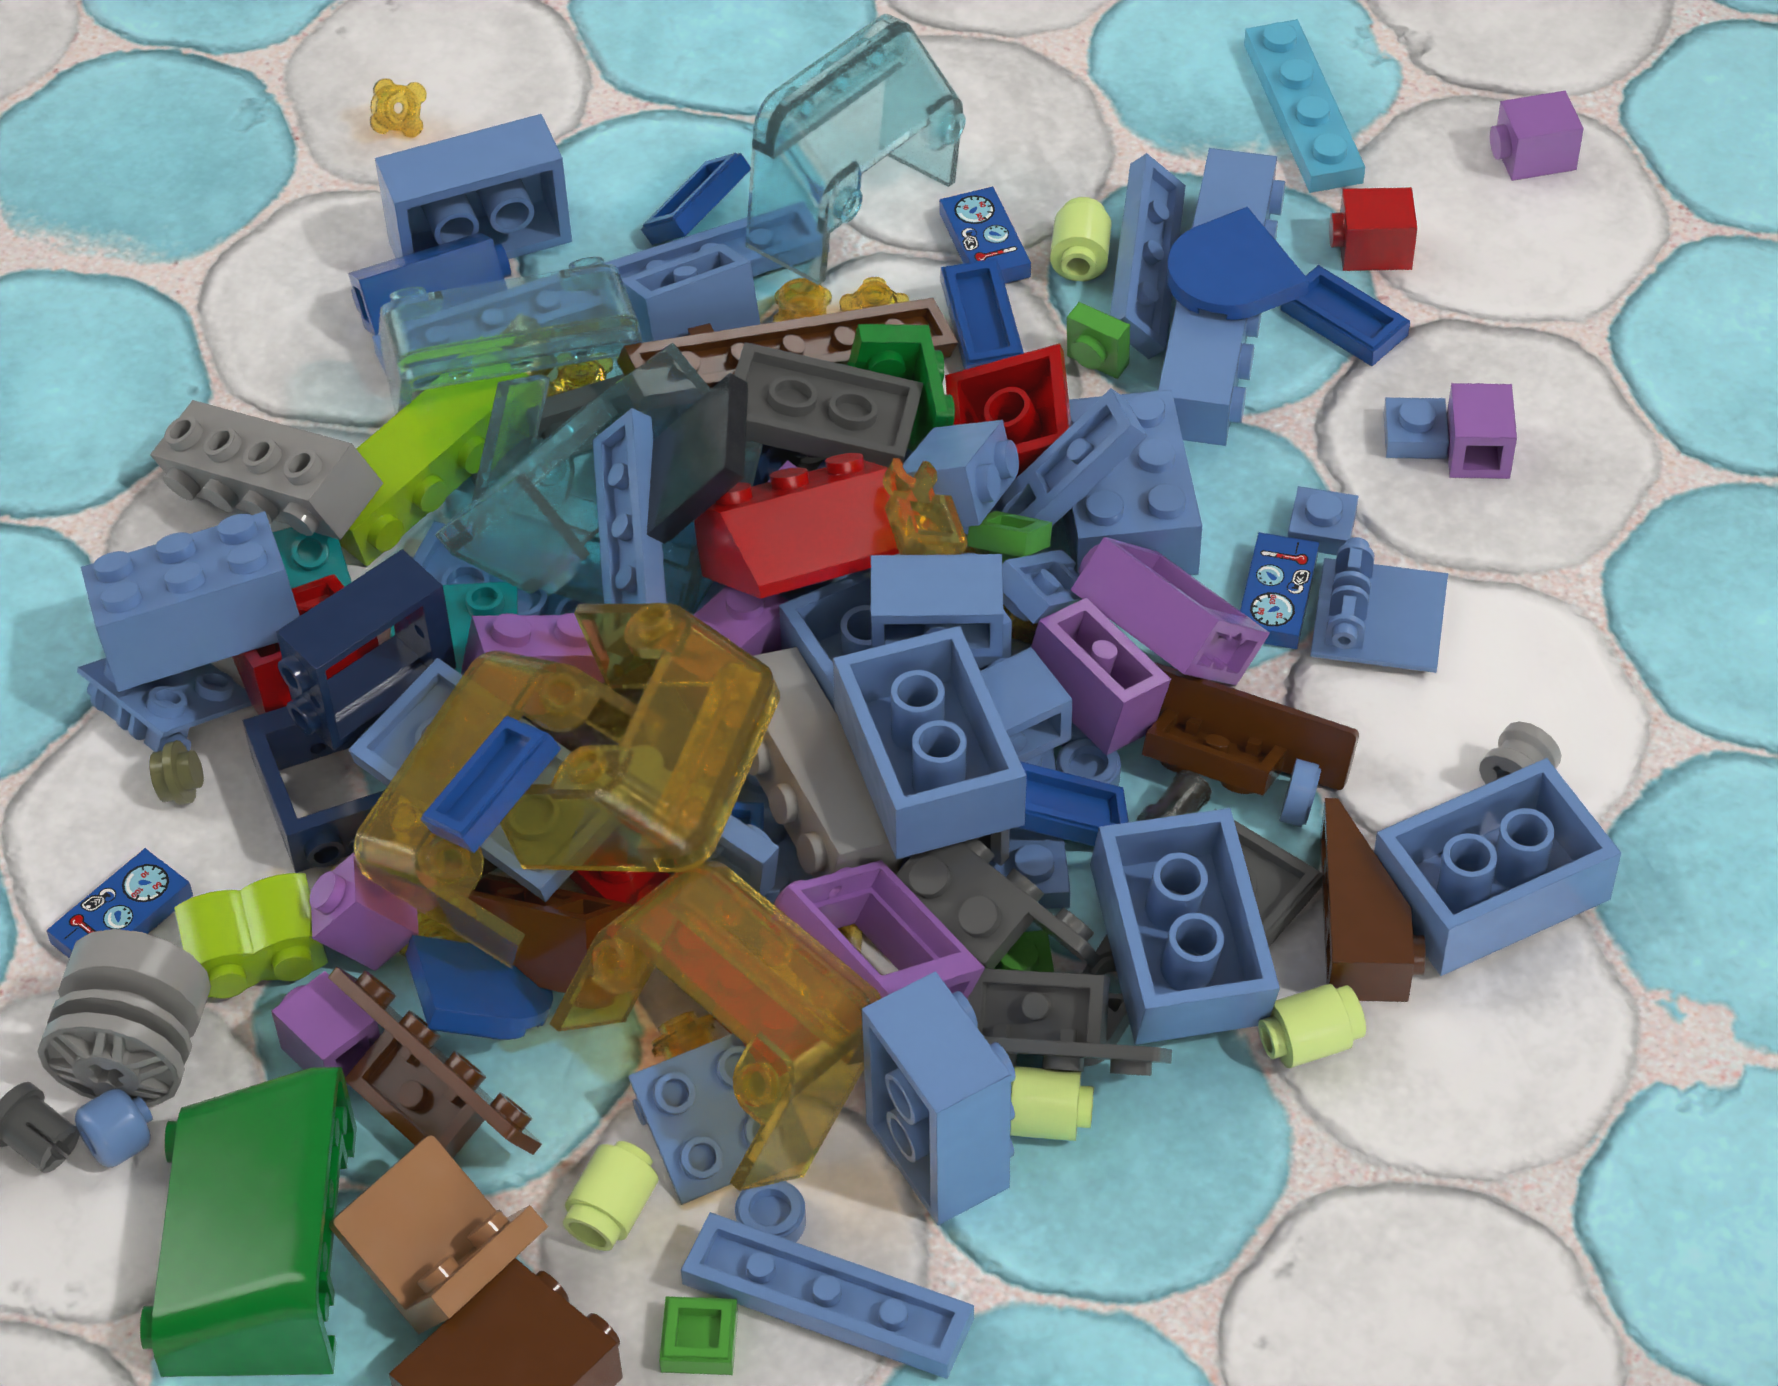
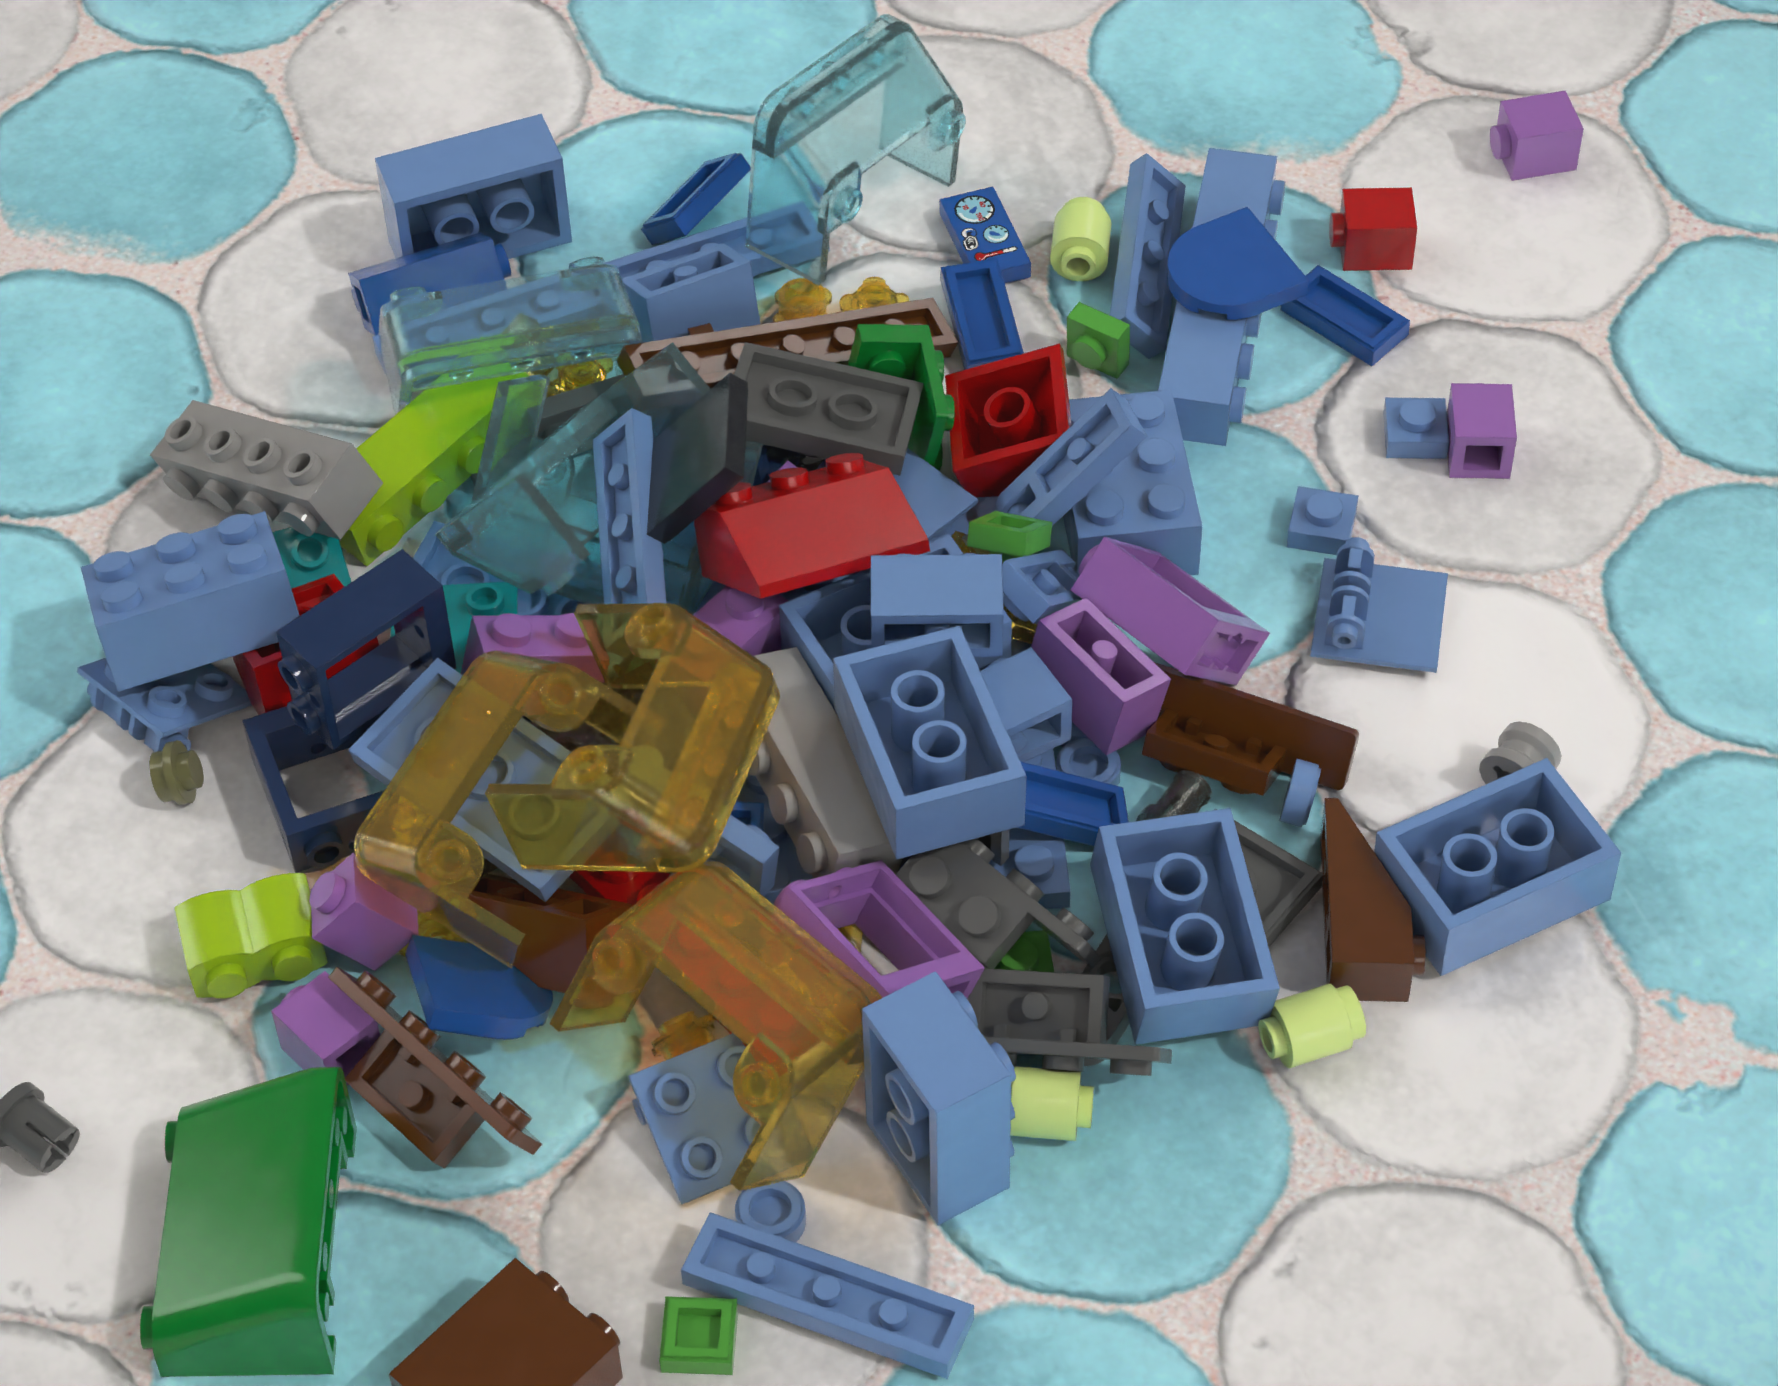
(114, 1126): medium blue piece -> none
(124, 1016): light grey wheel -> none
(130, 900): blue tile -> none
(382, 107): clear yellow plate -> none
(431, 1235): medium nougat bracket -> none
(490, 783): blue tile -> none
(610, 1195): yellowish green brick -> none
(918, 517): clear yellow plate -> none
(971, 465): medium blue brick -> none
(1280, 586): blue tile -> none
(1304, 106): medium azure plate -> none

